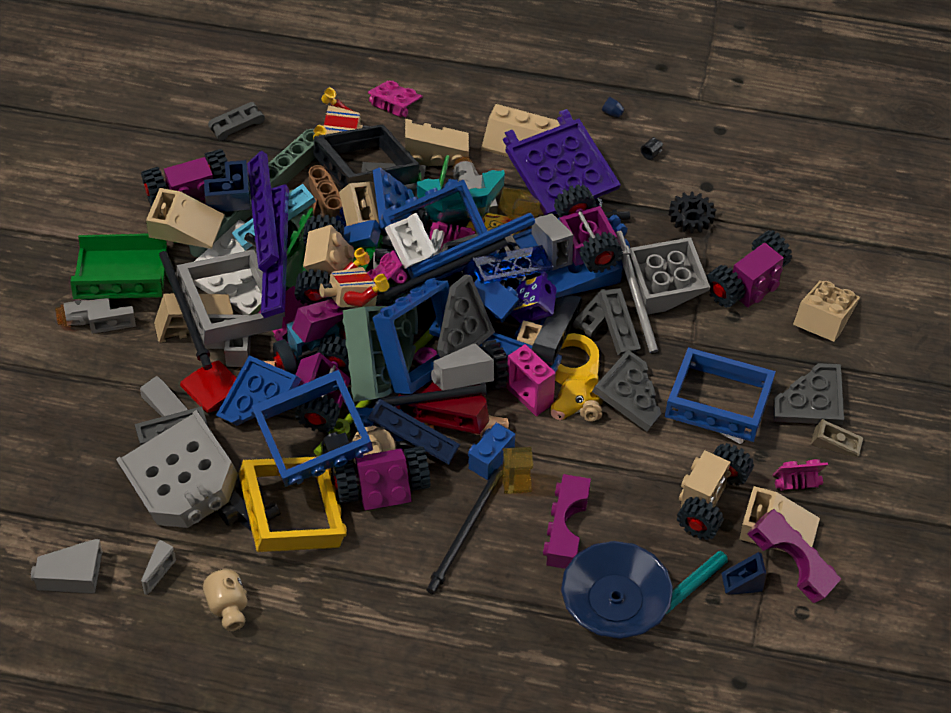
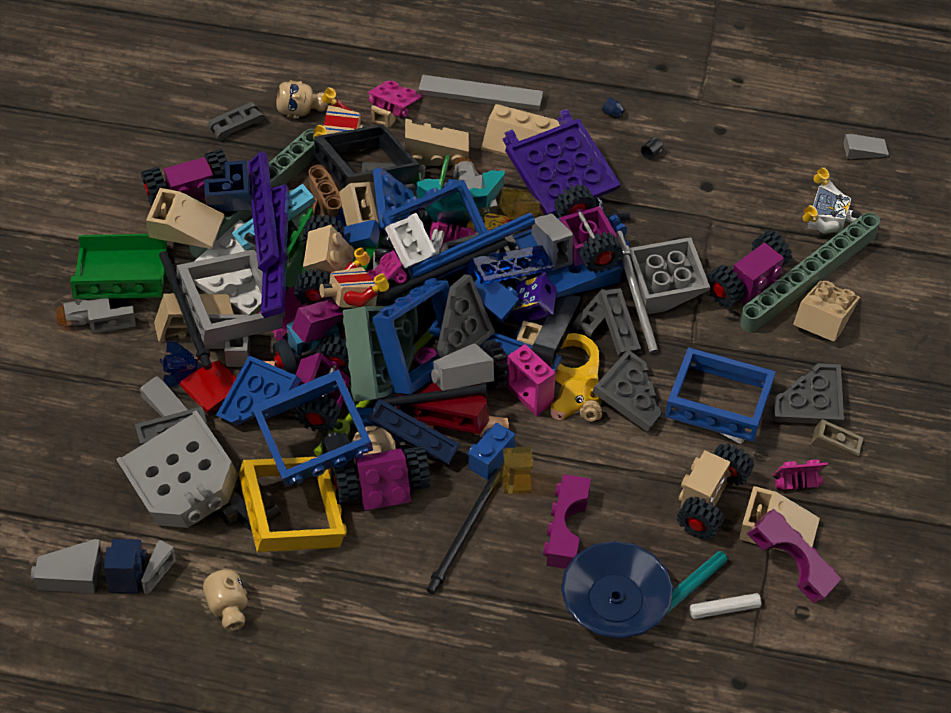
(124, 565): none -> dark blue brick
(178, 364): none -> clear blue brick
(298, 99): none -> tan piece
(382, 116): none -> tan slope
(480, 92): none -> light grey tile
(692, 212): black gear -> none
(725, 605): none -> white axle
(745, 576): dark blue slope -> none
(809, 272): none -> sand green beam
(829, 208): none -> torso
(864, 147): none -> light grey slope

